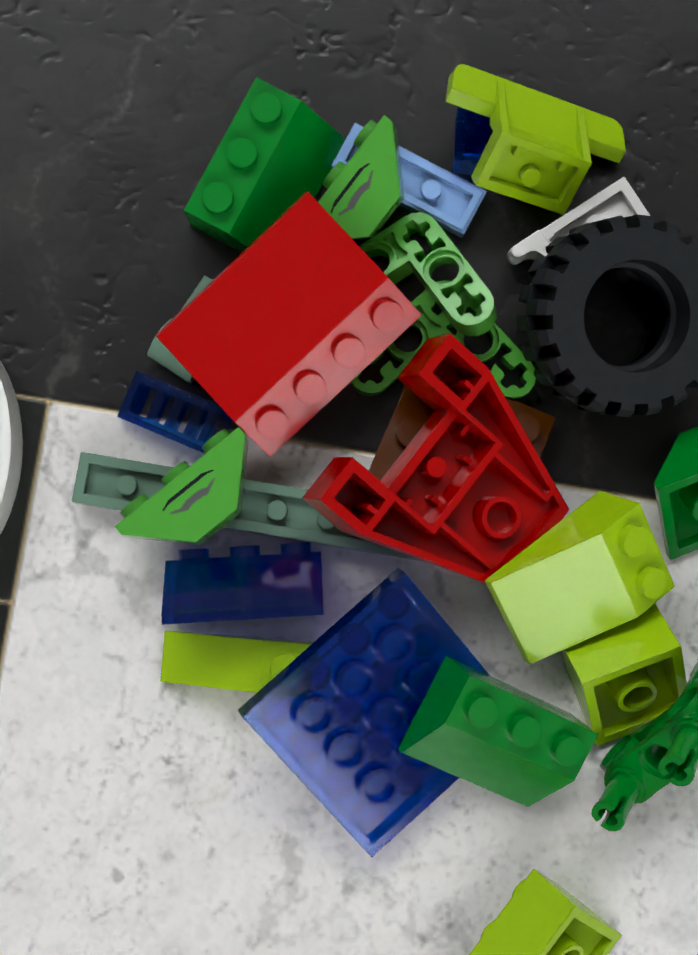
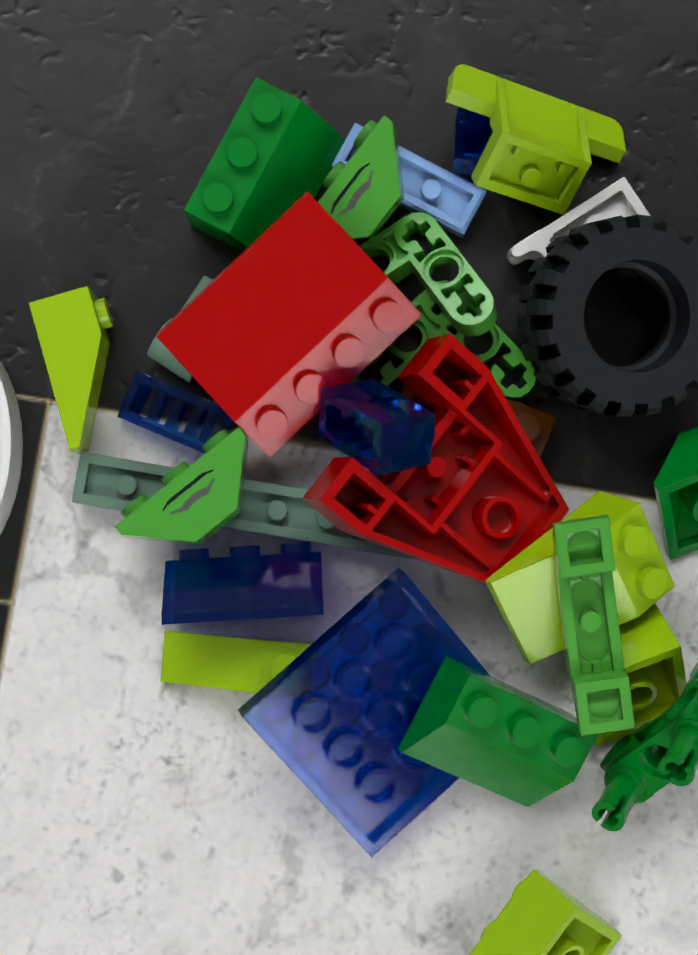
(75, 354): none -> lime slope
(376, 426): none -> clear blue brick
(591, 625): none -> bright green slope

